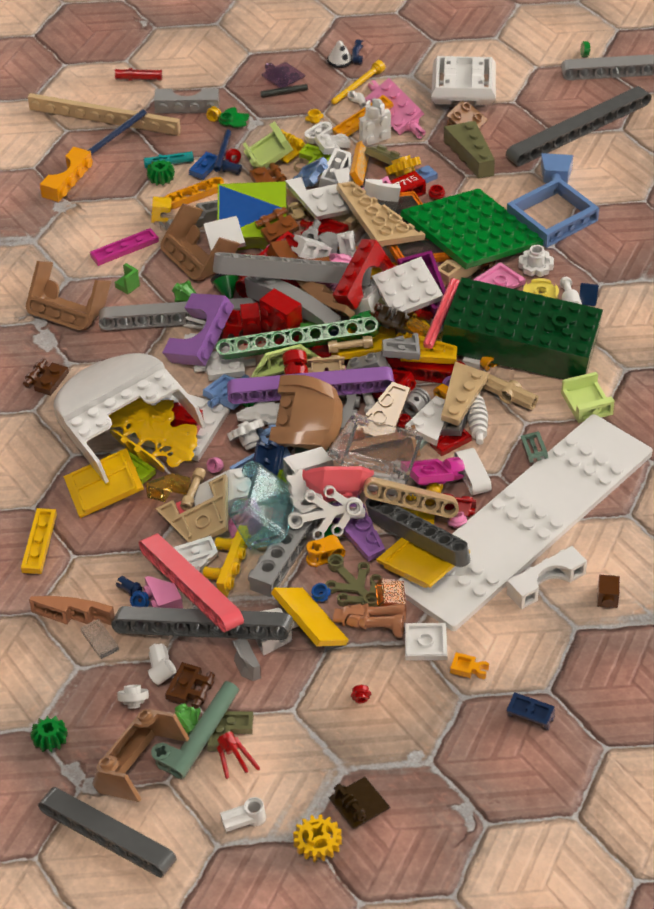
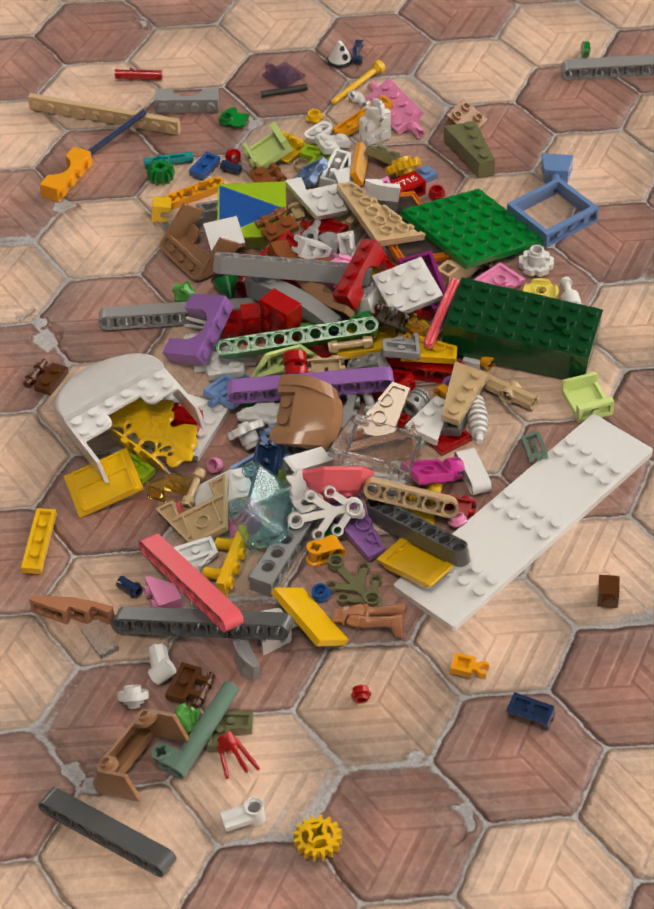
(46, 304): medium nougat windscreen -> none
(49, 734): green gear -> none
(124, 246): dark pink tile -> none
(129, 281): bright green panel -> none
(143, 596): blue plate -> none
(210, 113): yellow plate -> none
(222, 151): dark blue piece -> none
(358, 802): dark brown hinge -> none
(390, 592): clear orange piece -> none
(425, 641): white tile -> none
(464, 80): white piece -> none
(565, 565): white arch -> none
(578, 126): dark grey beam -> none
(588, 294): dark blue slope -> none

